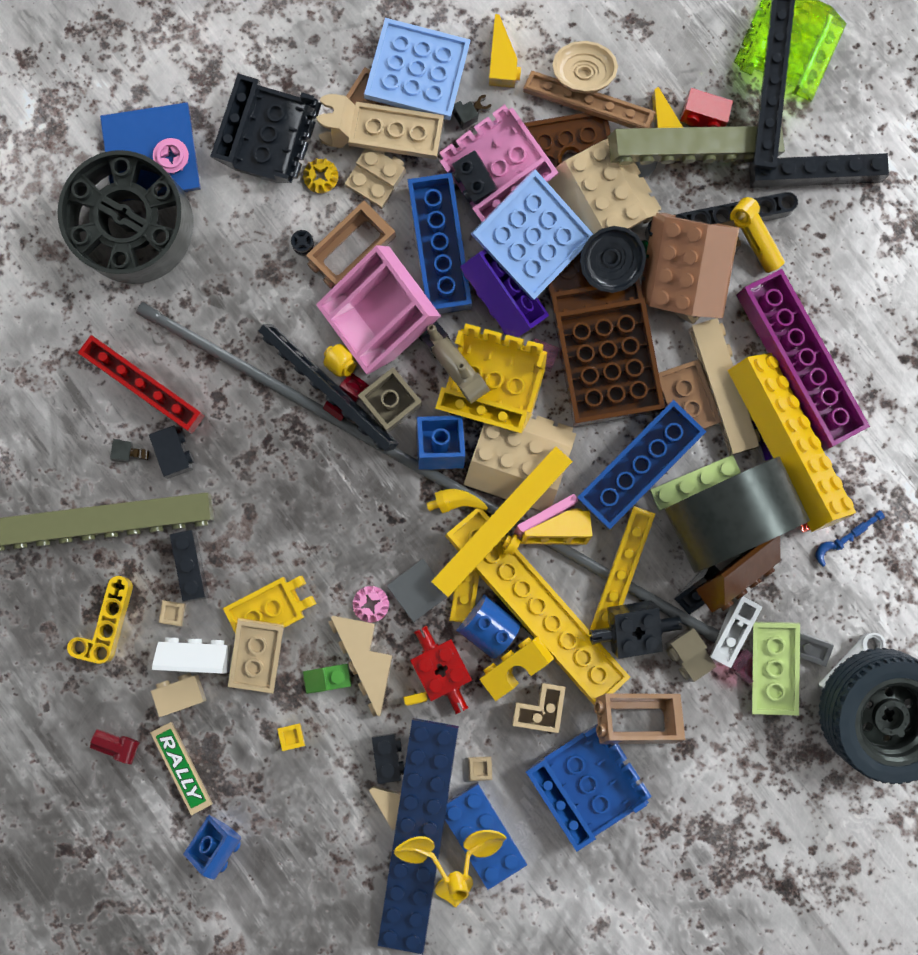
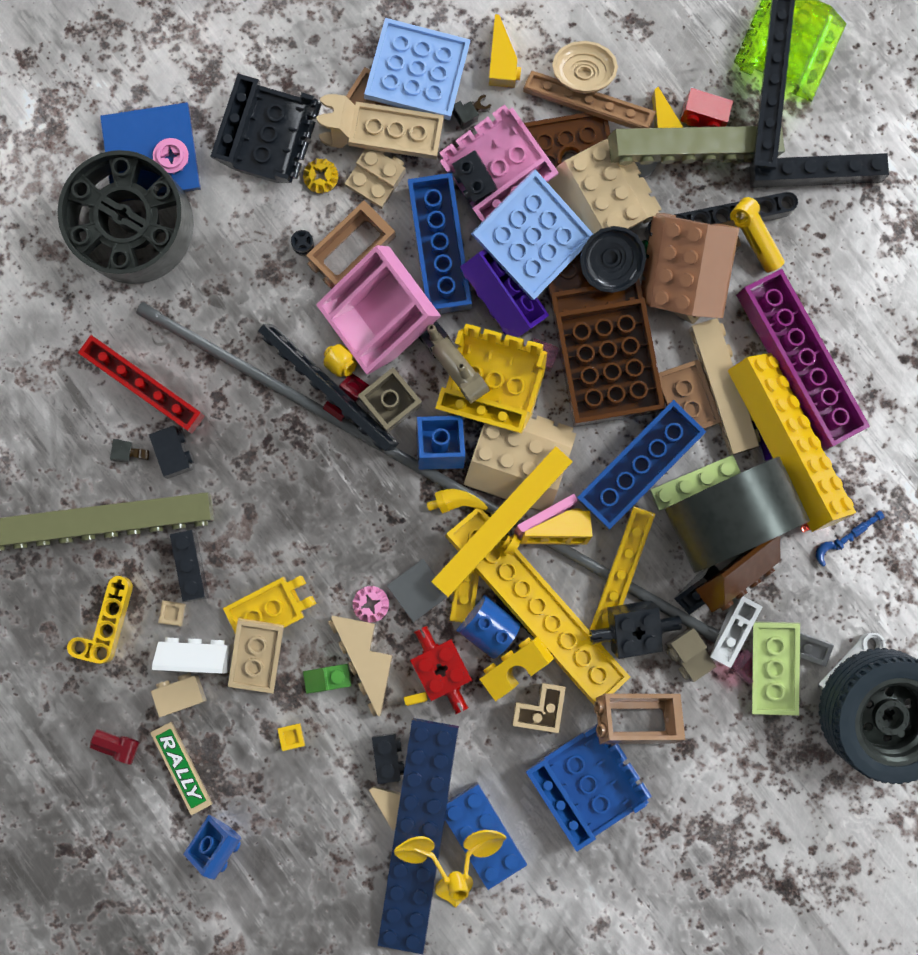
(480, 768): tan tile -> none

